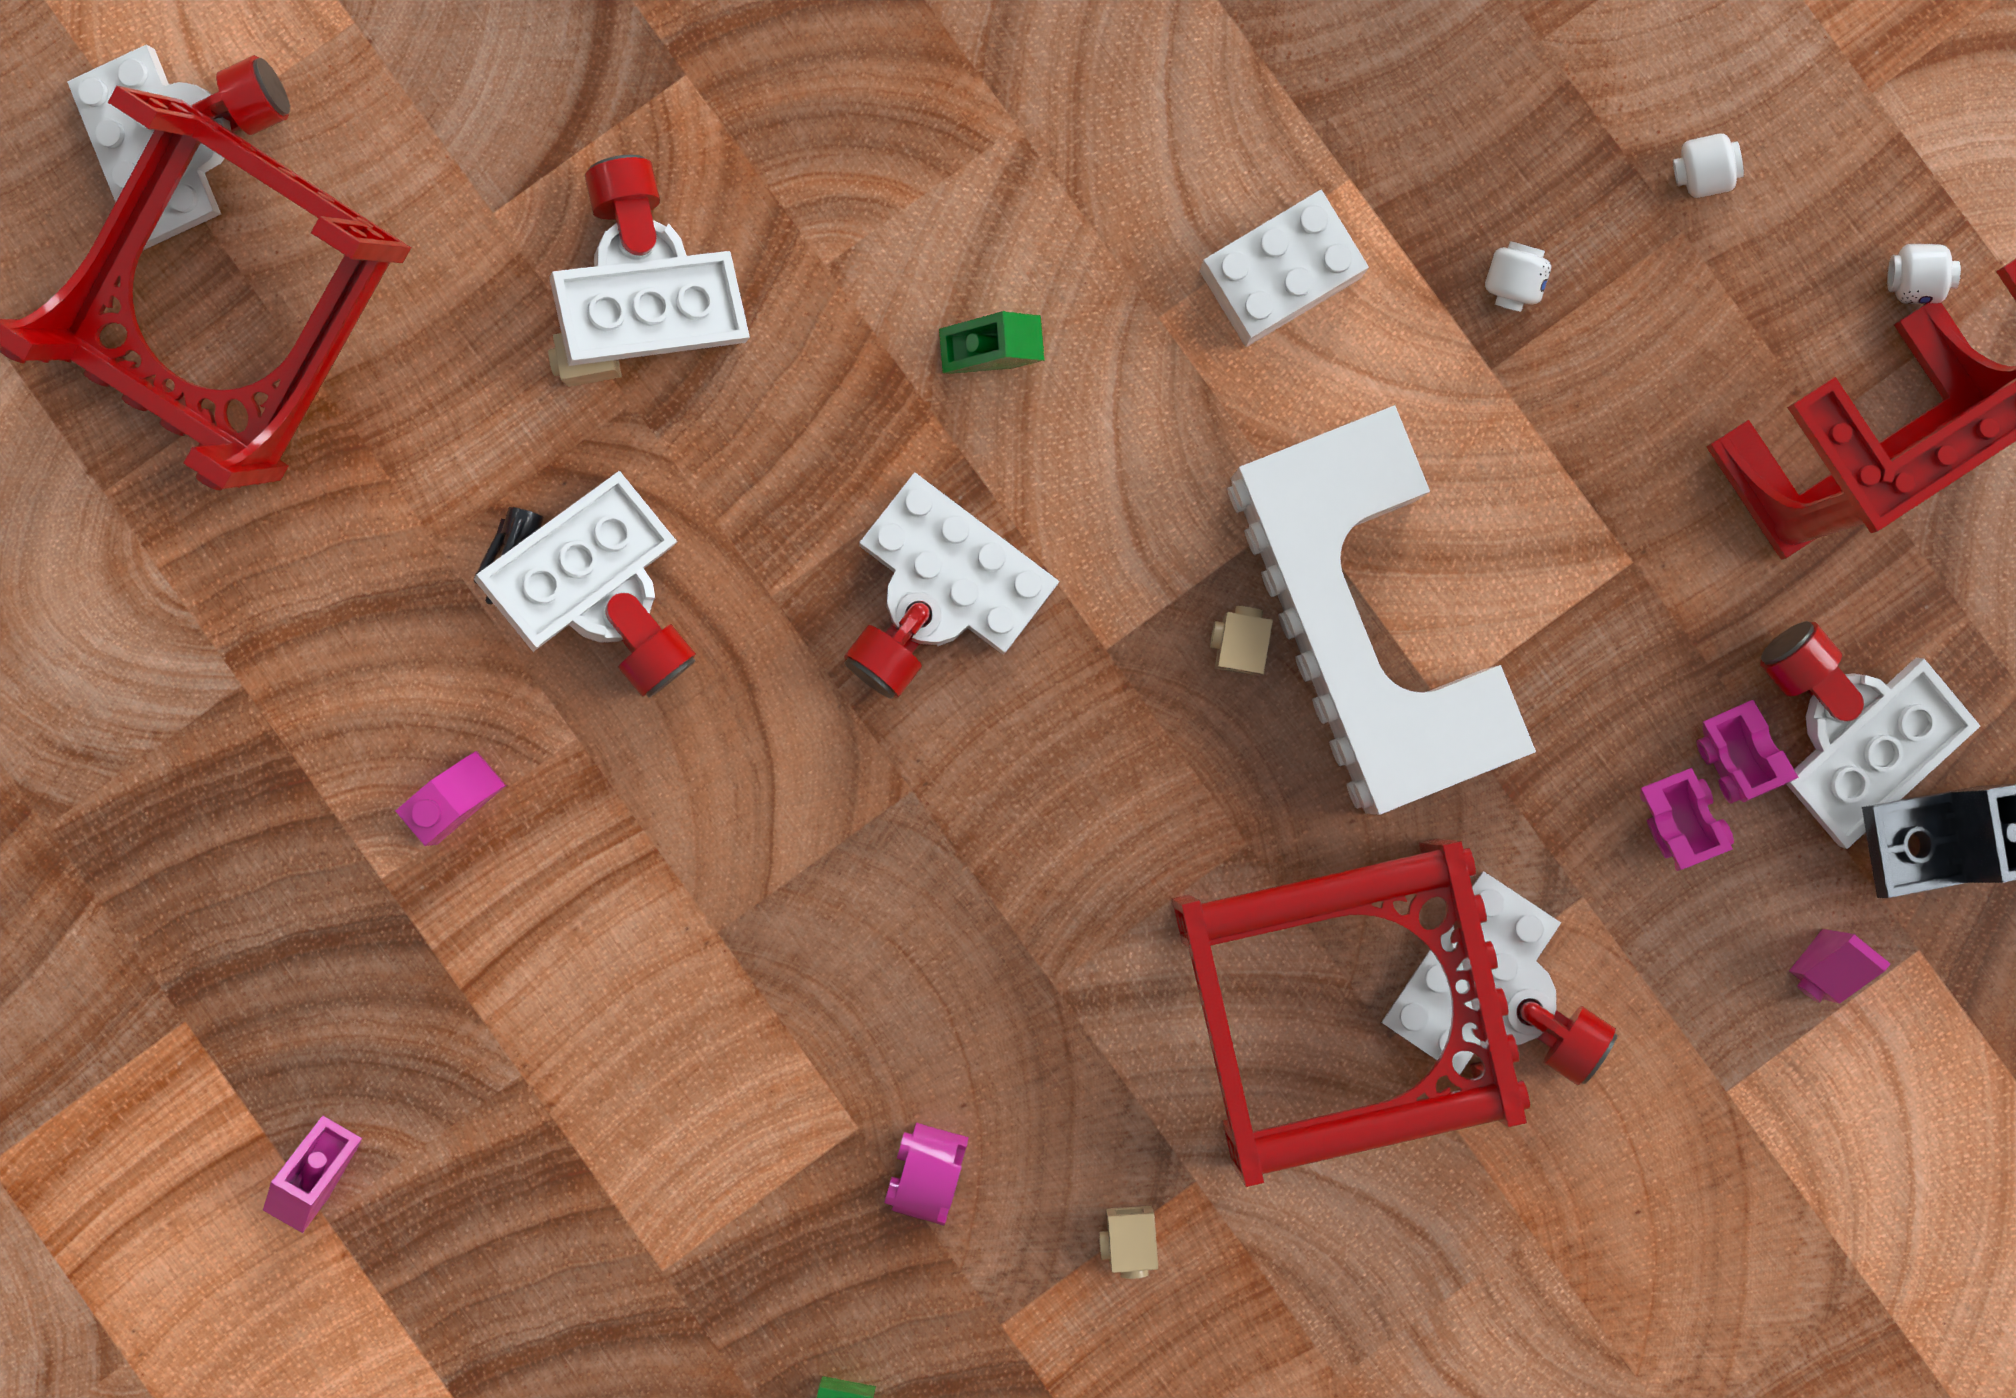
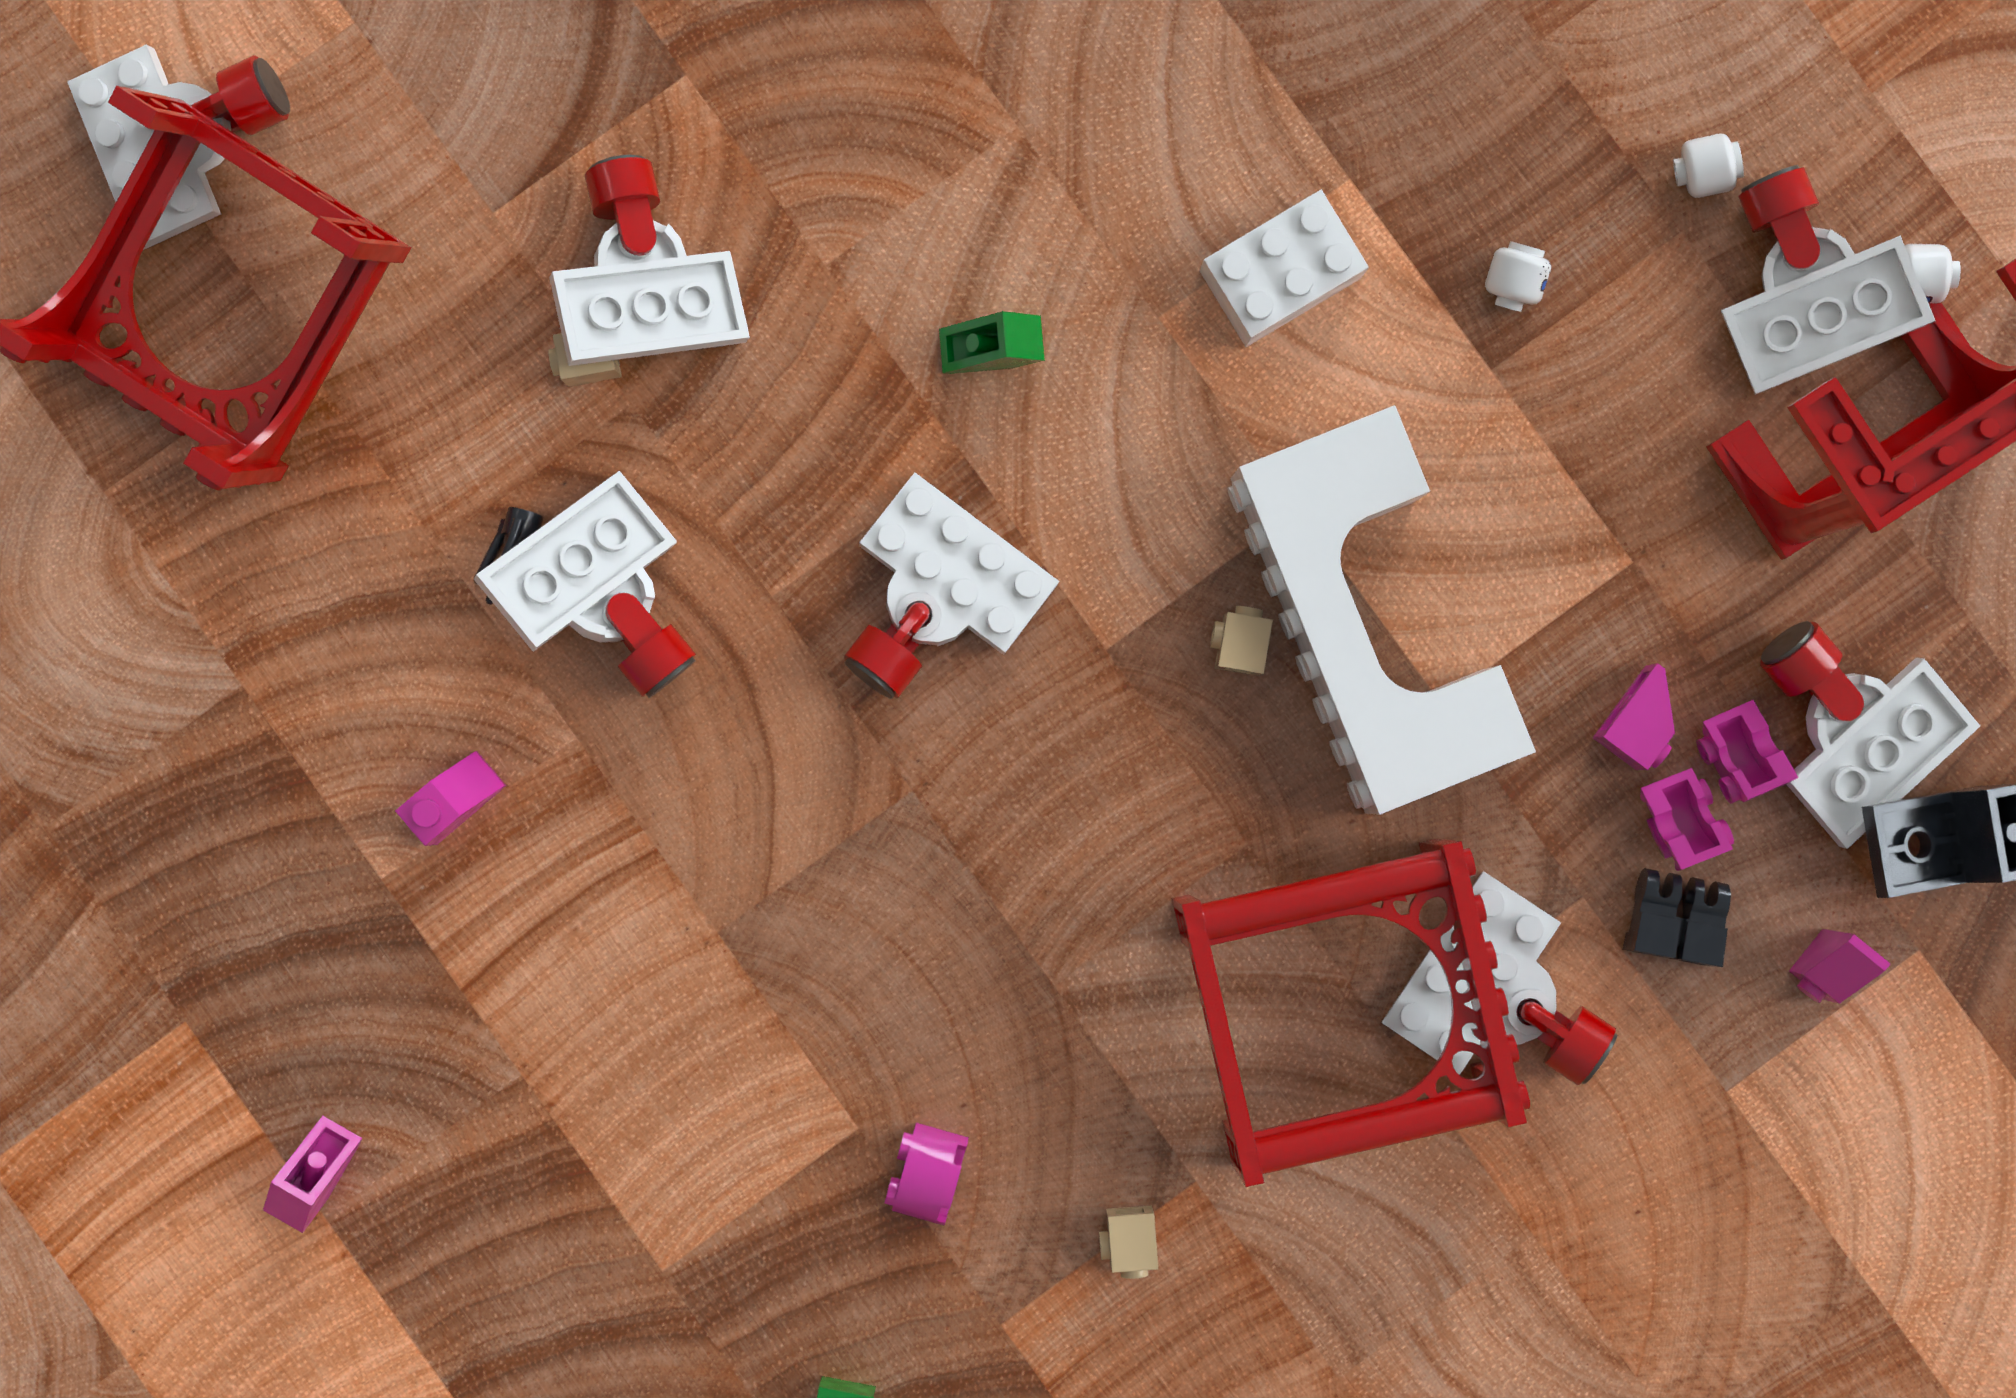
(1641, 721): none -> dark pink slope
(1692, 939): none -> black legs
(1817, 292): none -> white plate

